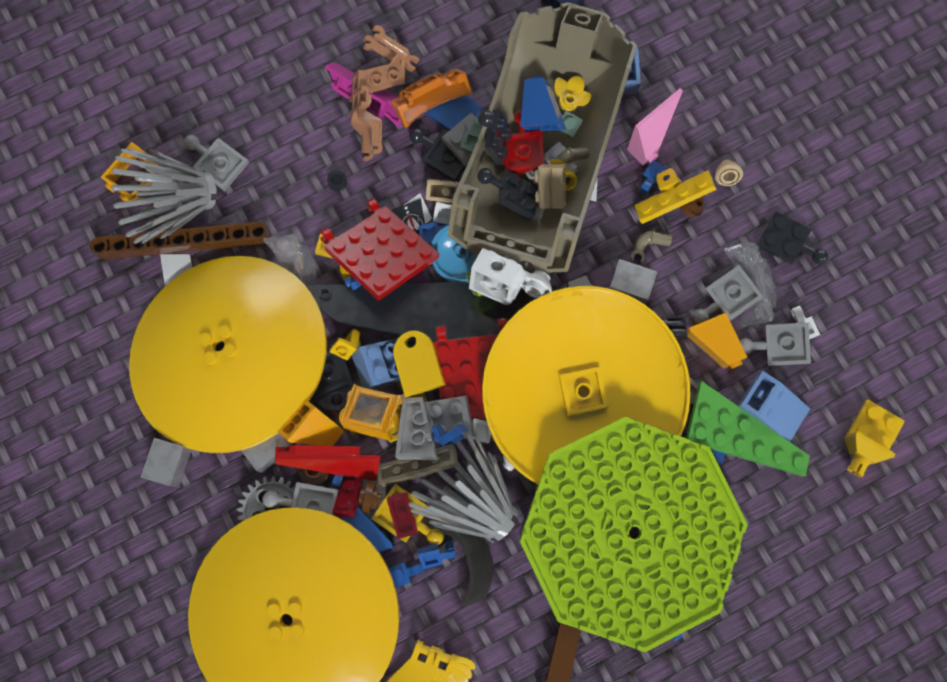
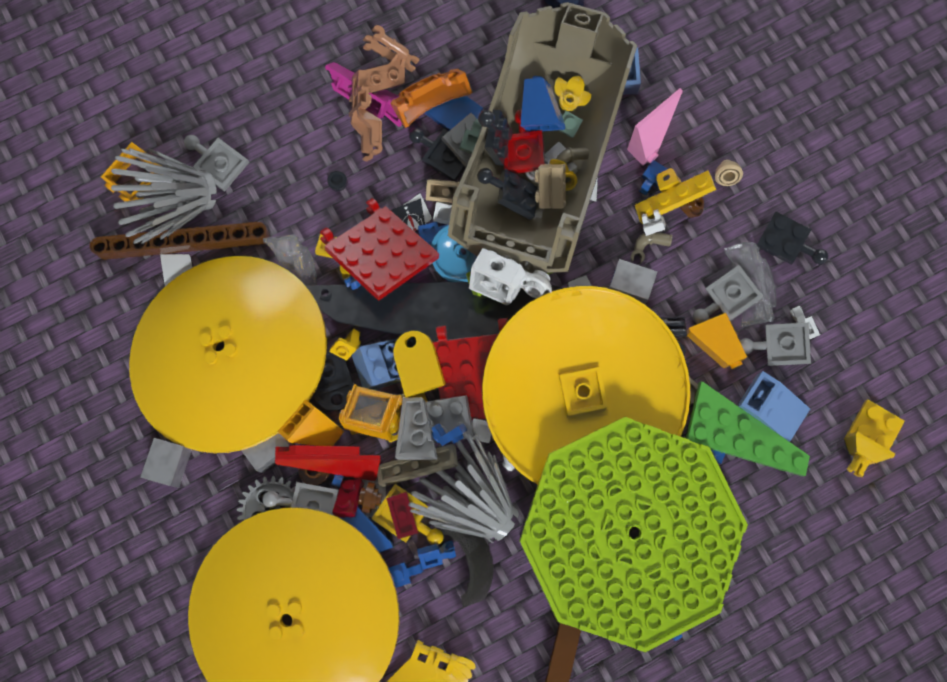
(653, 225): none -> white tile

